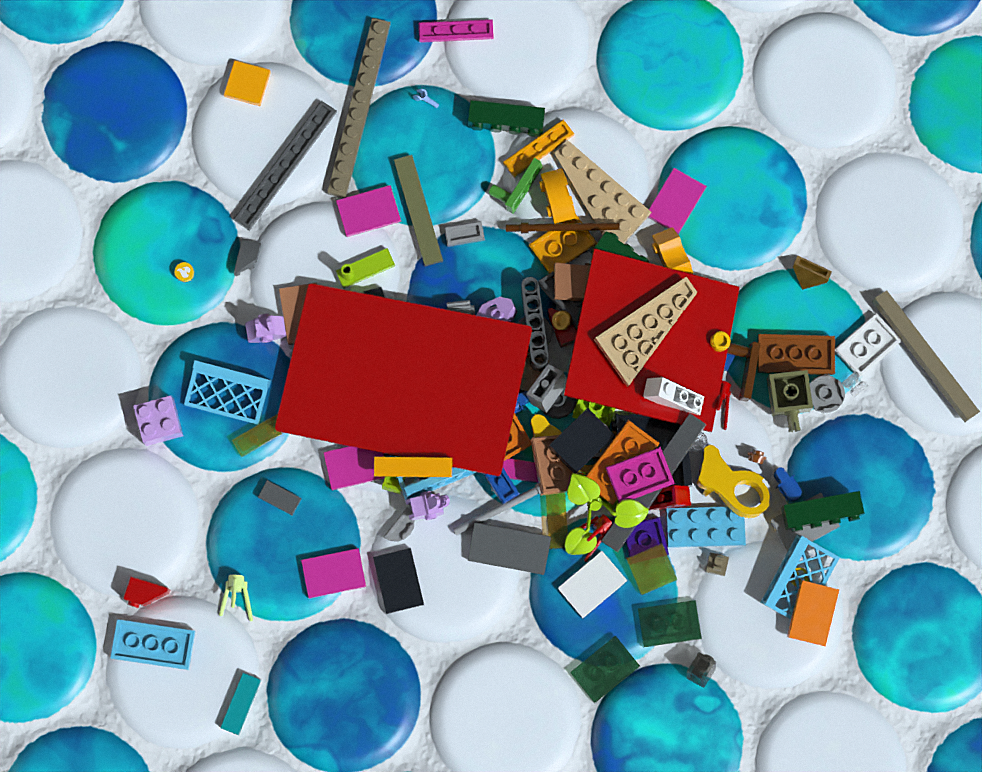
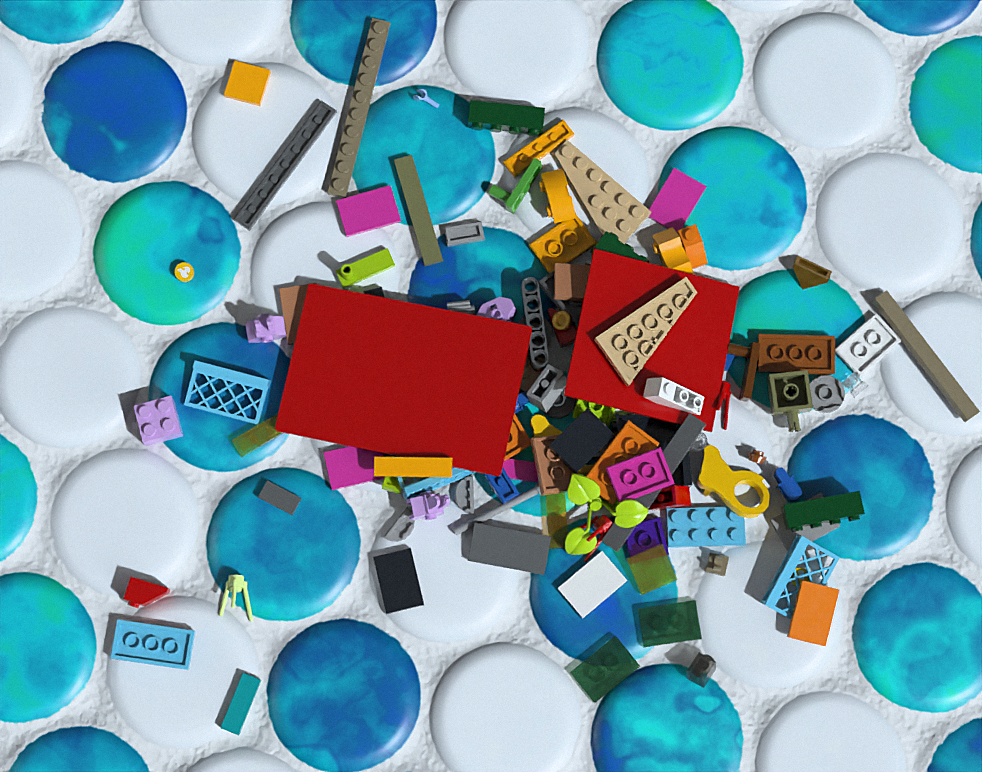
(247, 256): dark grey slope -> none
(333, 573): dark pink tile -> none
(456, 30): dark pink tile -> none
(465, 495): none -> light grey tile
(525, 227): reddish brown bar -> none
(693, 246): none -> orange slope
(720, 341): yellow tile -> none

